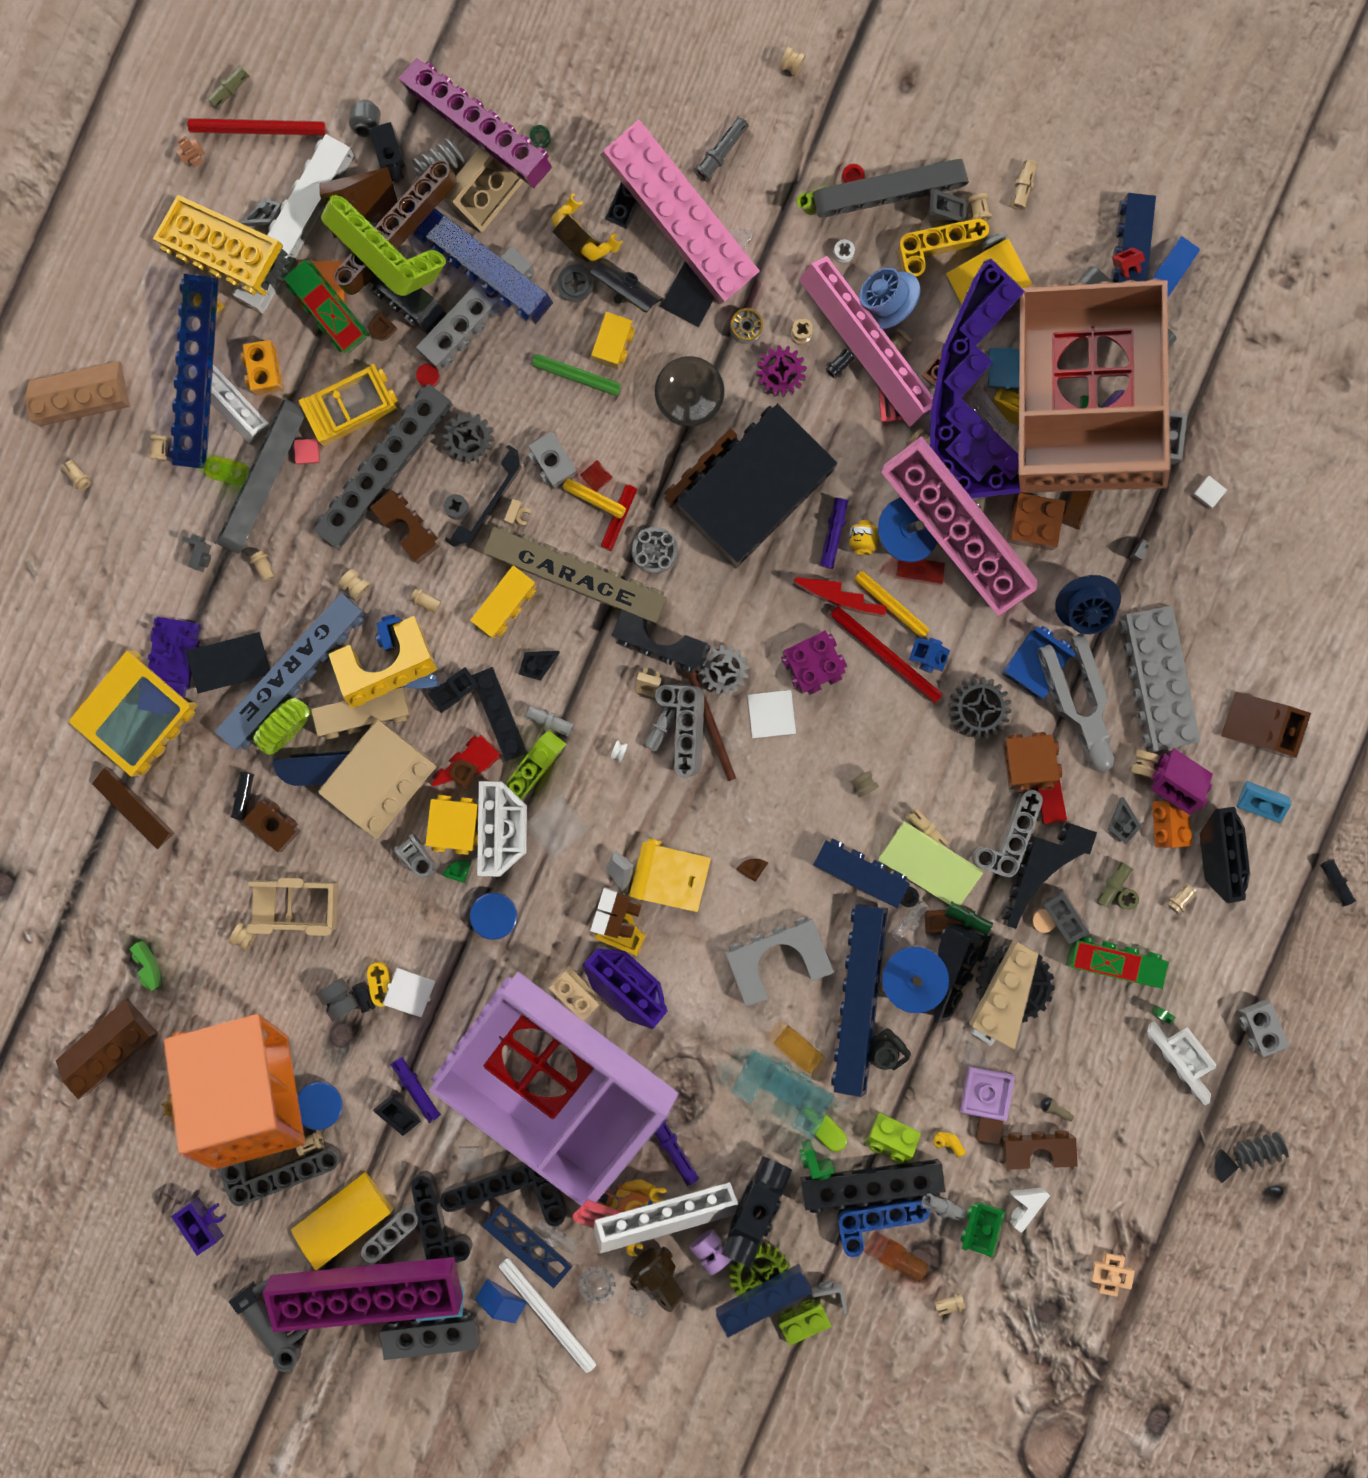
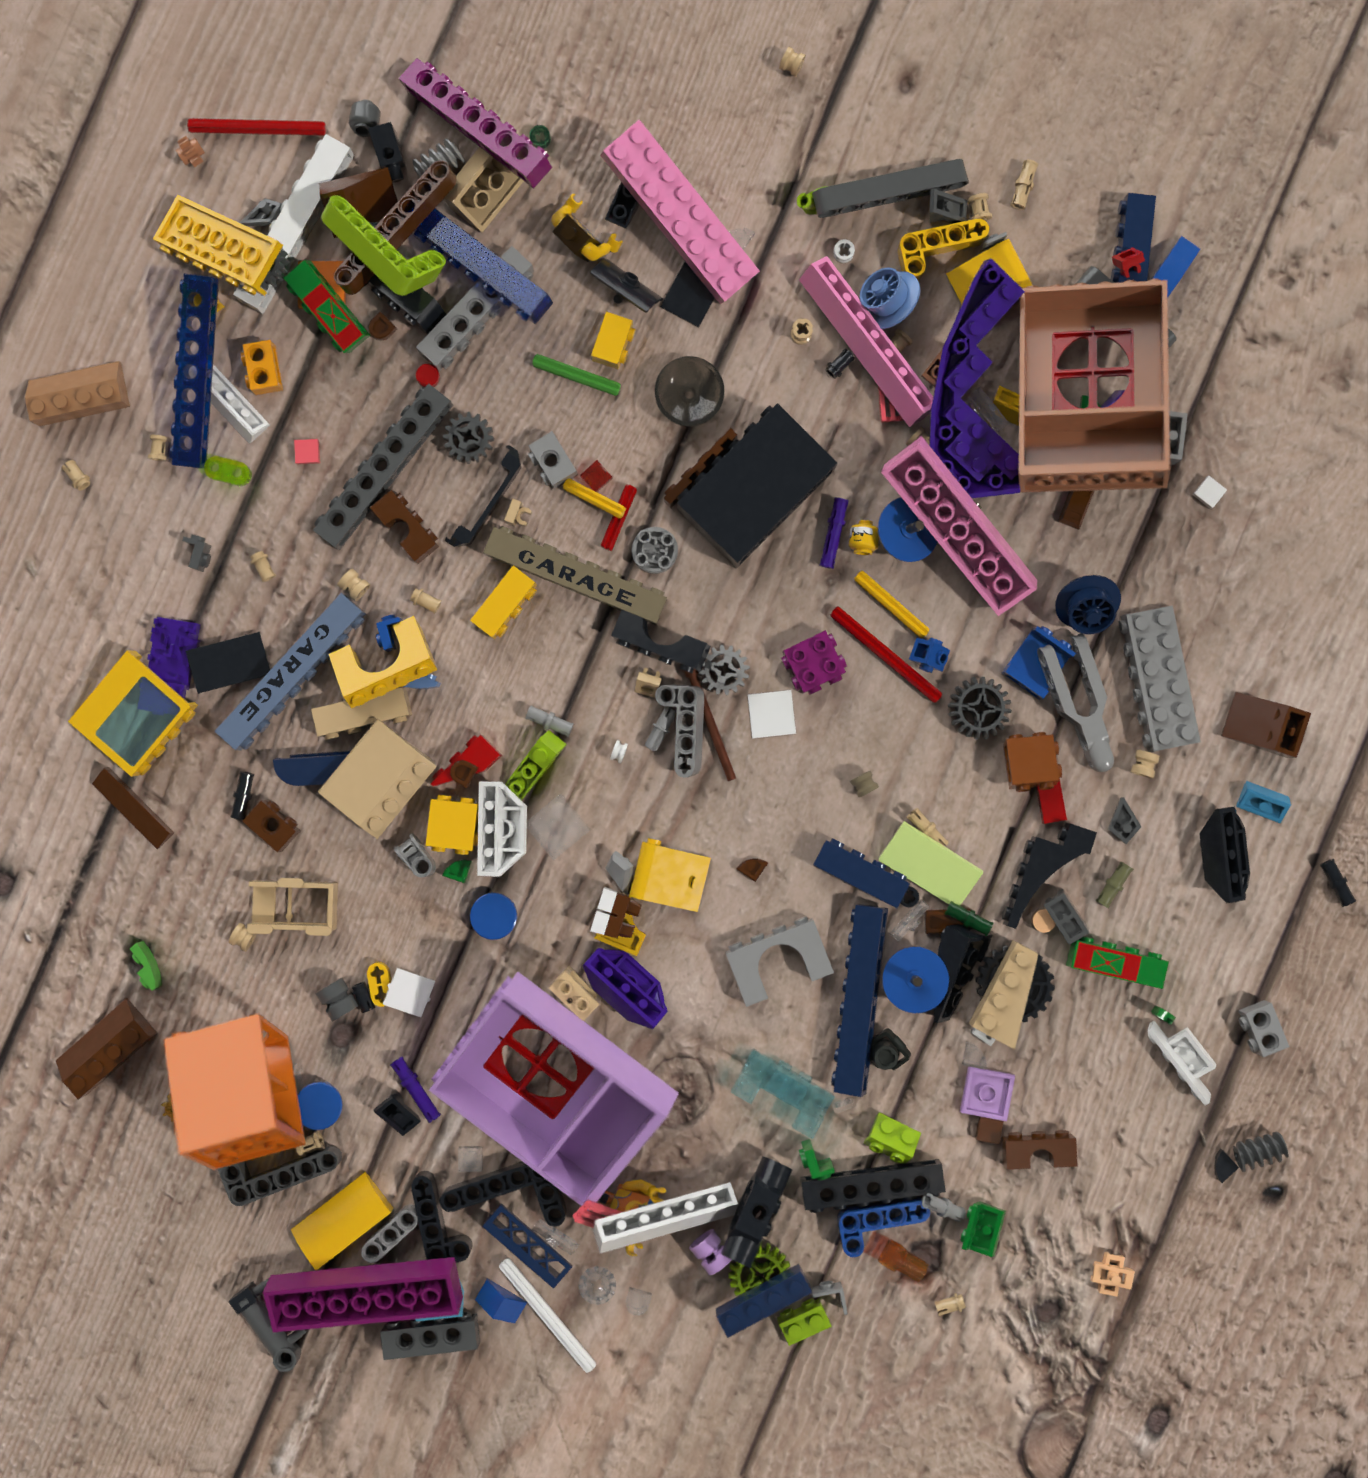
(199, 1225): dark purple brick -> none
(228, 87): olive pin -> none
(261, 476): dark grey beam -> none
(281, 726): lime gear -> none
(349, 404): yellow door -> none
(453, 690): black slope -> none
(458, 511): dark grey wheel -> none
(499, 714): black plate -> none
(537, 664): black piece -> none
(567, 275): dark grey gear -> none
(654, 1274): dark brown piece -> none
(668, 1142): dark purple pin -> none
(715, 156): dark grey pin -> none
(755, 322): light grey wheel -> none
(771, 372): magenta gear -> none
(798, 1049): clear yellow tile -> none
(831, 593): red slope -> none
(831, 1135): lime piece -> none
(852, 173): red tile -> none
(921, 571): clear red slope -> none
(946, 1139): yellow arm -> none
(1005, 368): dark azure piece -> none
(1012, 831): light grey beam -> none
(1032, 1202): white slope -> none
(1035, 521): dark orange brick -> none
(1049, 1105): dark tan piece -> none
(1128, 906): olive bush -> none
(1140, 551): light grey tile -> none
(1171, 826): orange bracket -> none
(1182, 781): magenta brick -> none
(1182, 898): tan pin -> none

